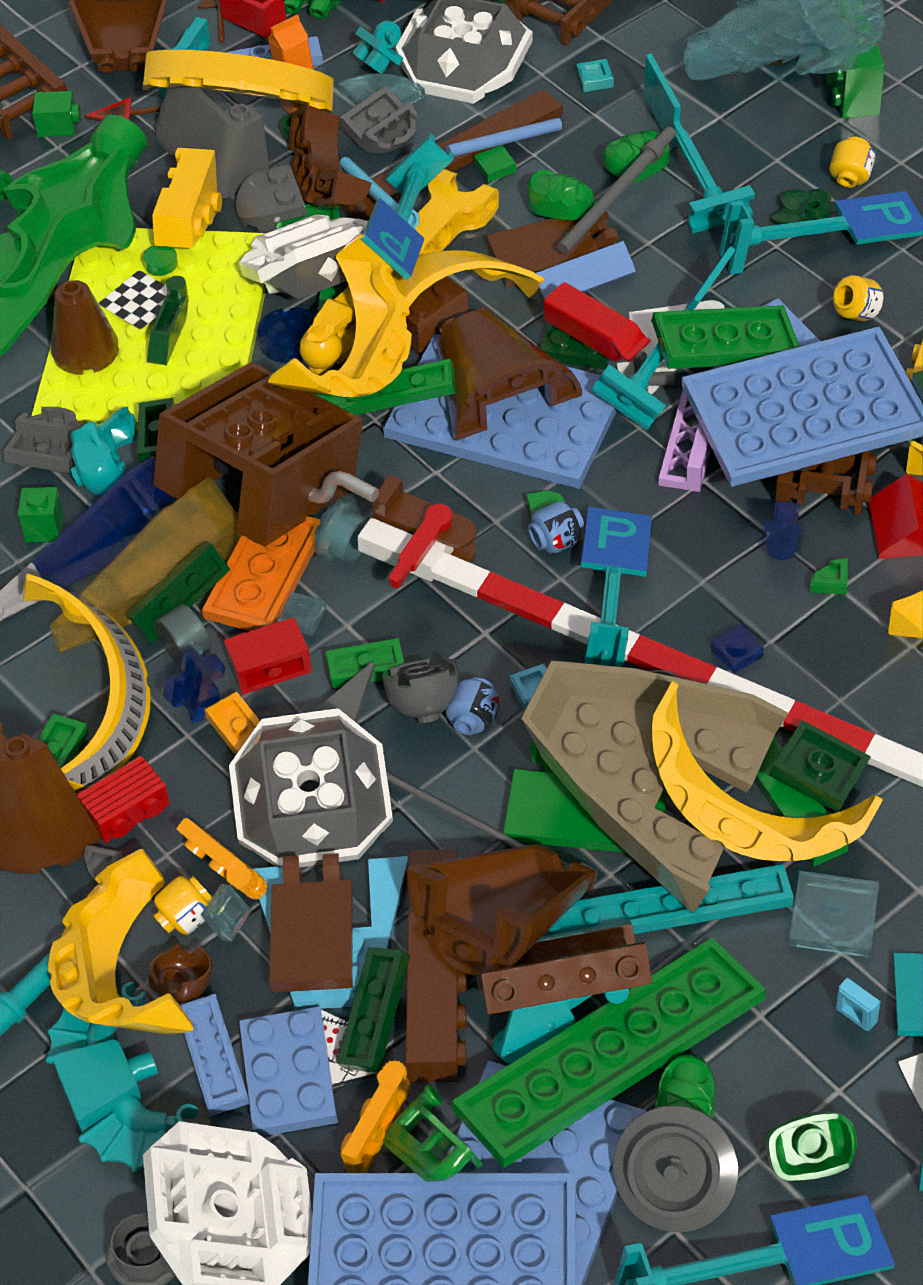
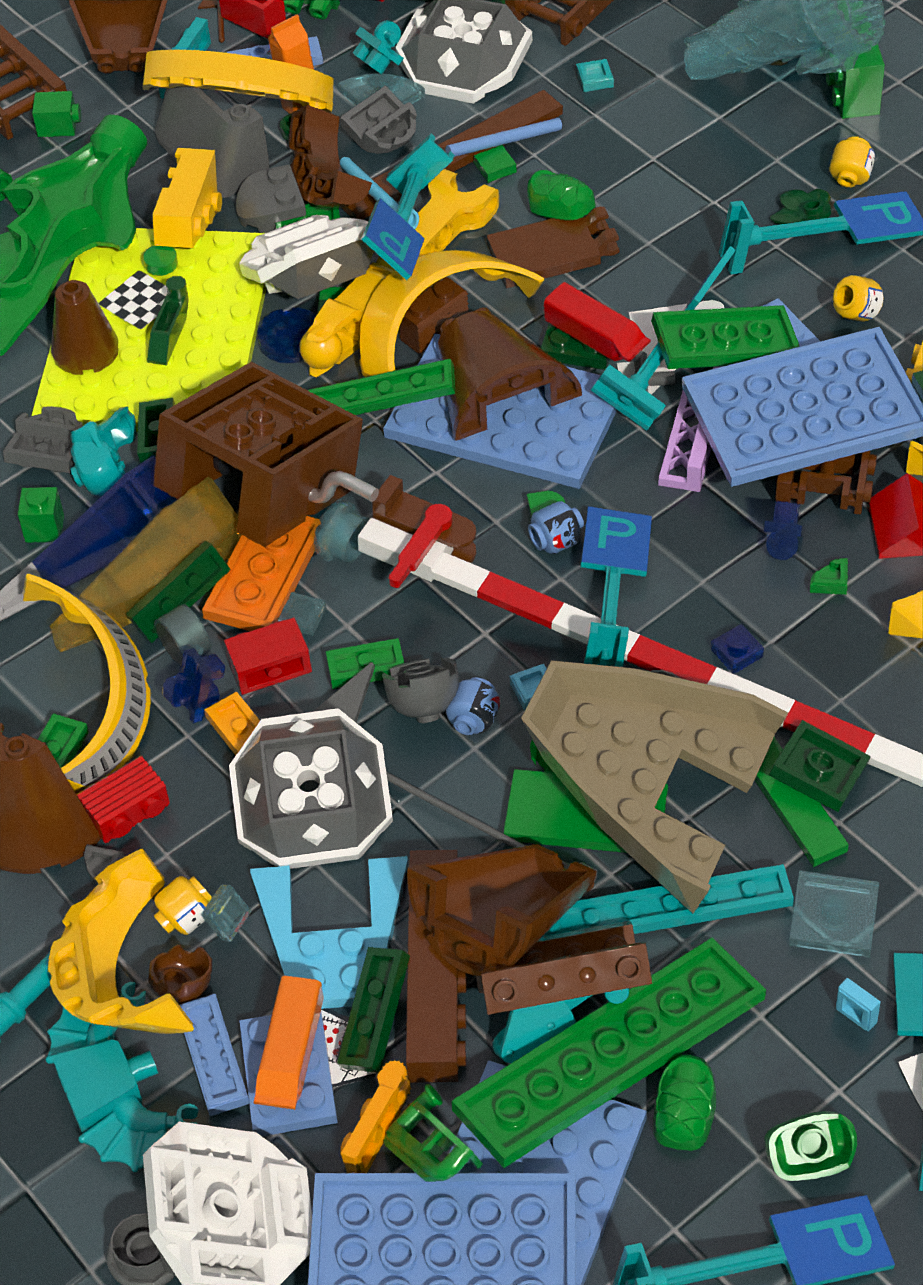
(122, 109): piece -> none
(223, 860): light orange hinge -> none
(289, 1042): none -> orange piece
(311, 930): reddish brown tile -> none
(380, 332): yellow windscreen -> none
(589, 270): medium blue tile -> none
(624, 151): green piece -> none
(650, 153): dark grey bar -> none
(675, 1168): dark grey piece -> none
(714, 206): teal piece -> none
(733, 823): yellow windscreen -> none

